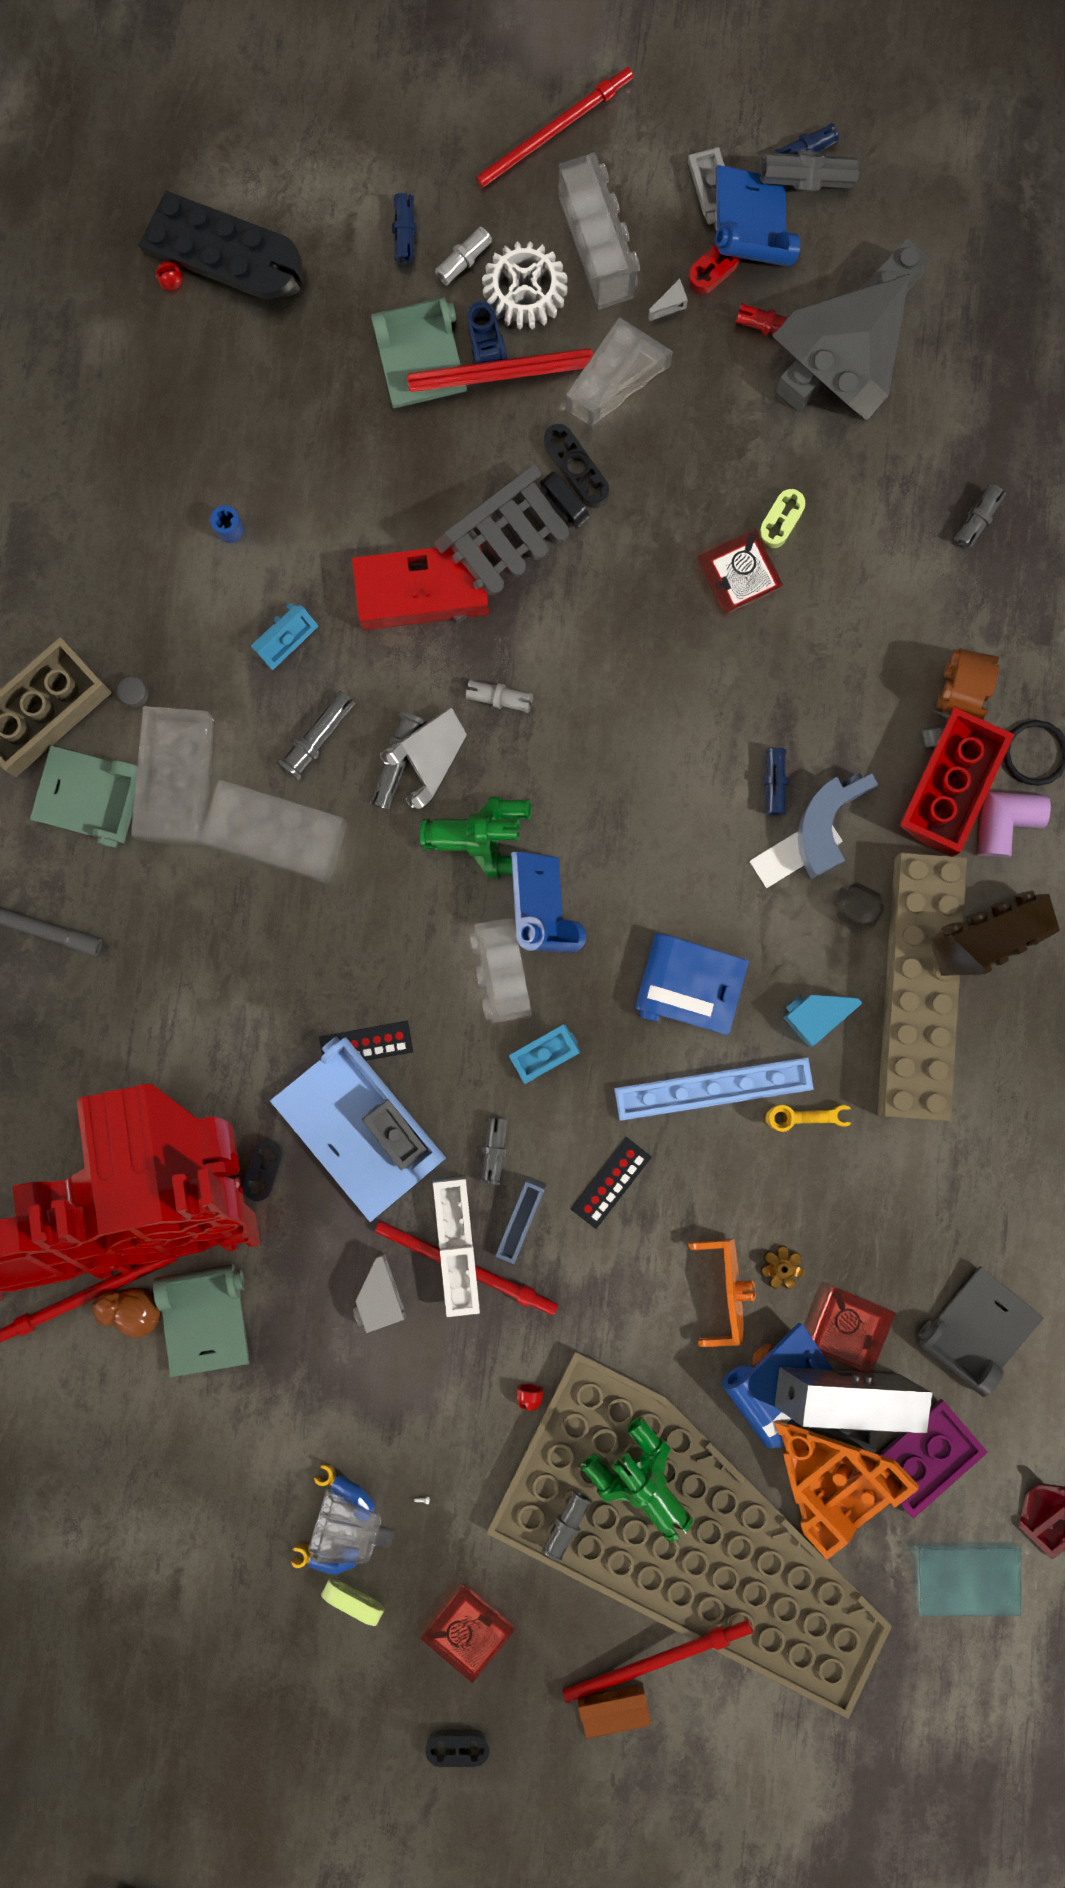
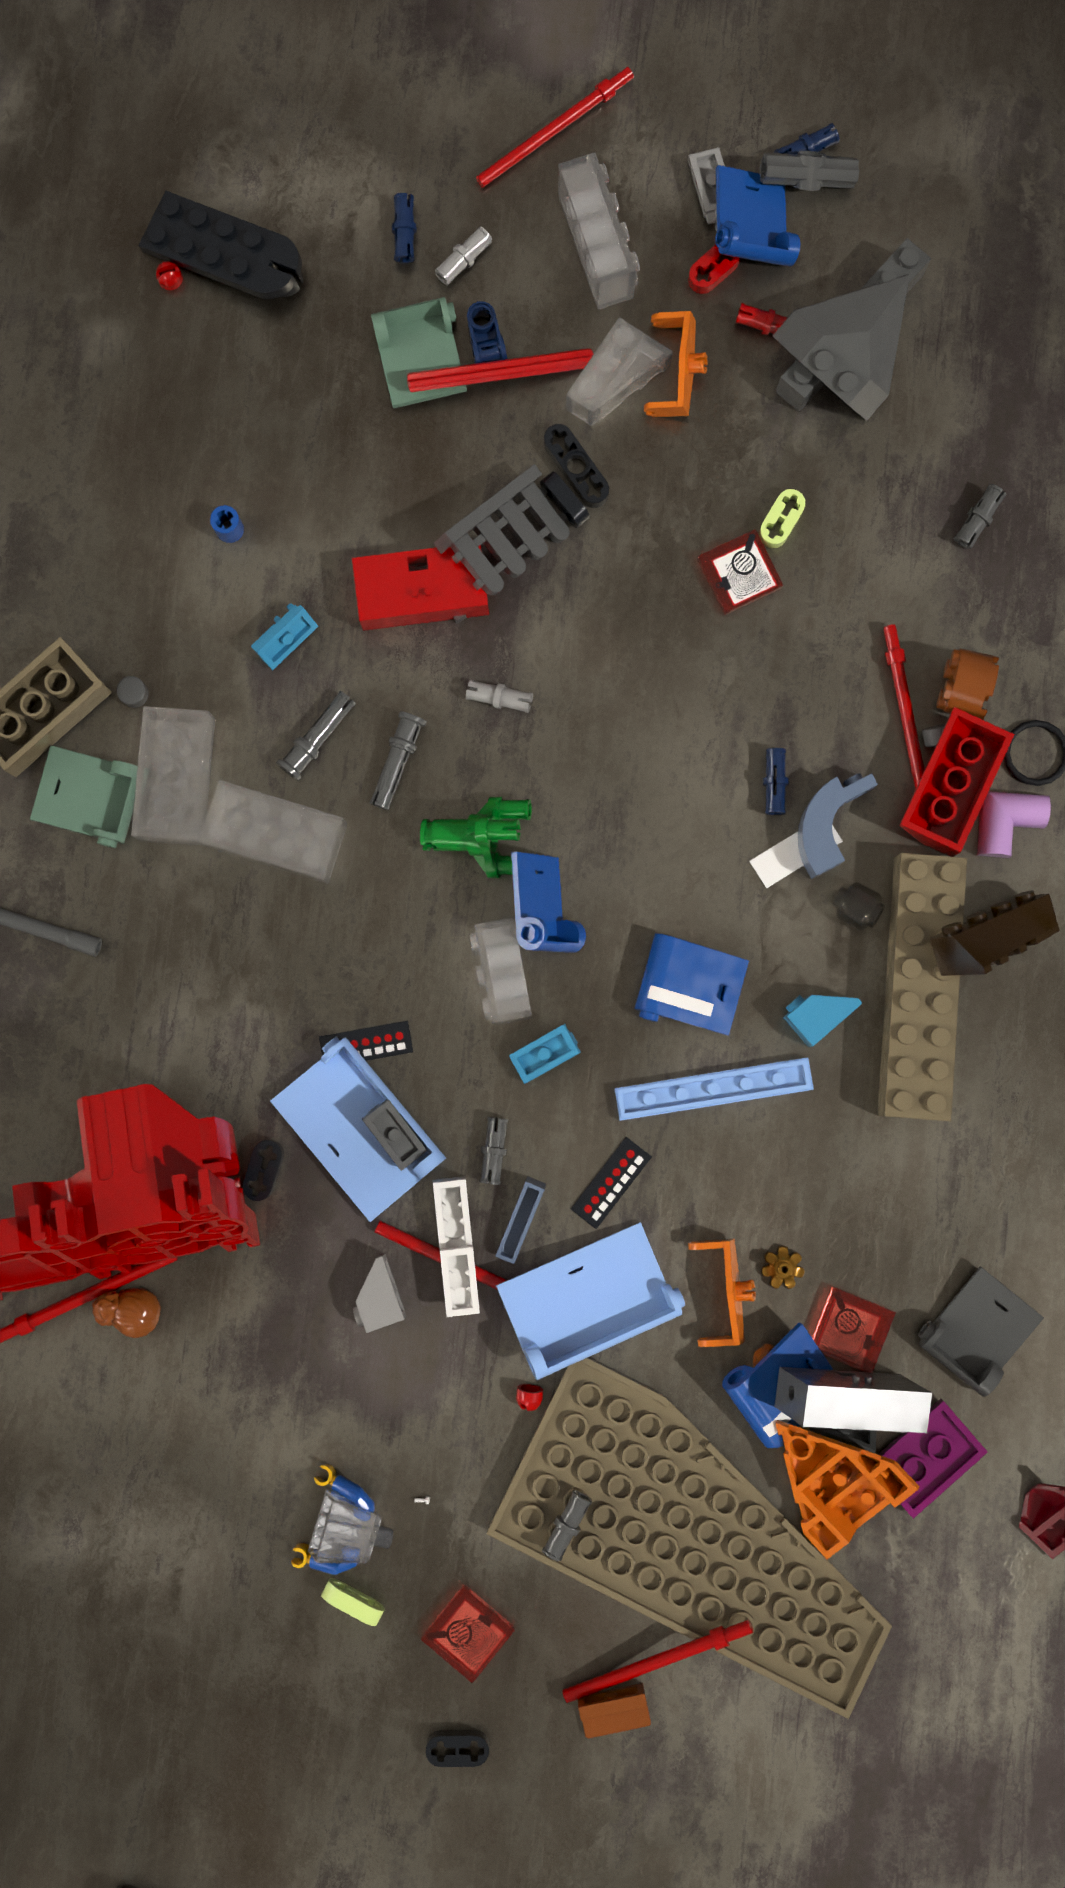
(202, 1315): sand green door -> none
(429, 752): light grey flag -> none
(537, 266): white gear -> none
(582, 1313): none -> light blue door
(642, 1481): green wheel -> none
(670, 302): light grey piece -> none
(688, 363): none -> orange piece
(791, 1117): yellow brick -> none
(895, 658): none -> red bar
(970, 1581): clear light blue piece -> none

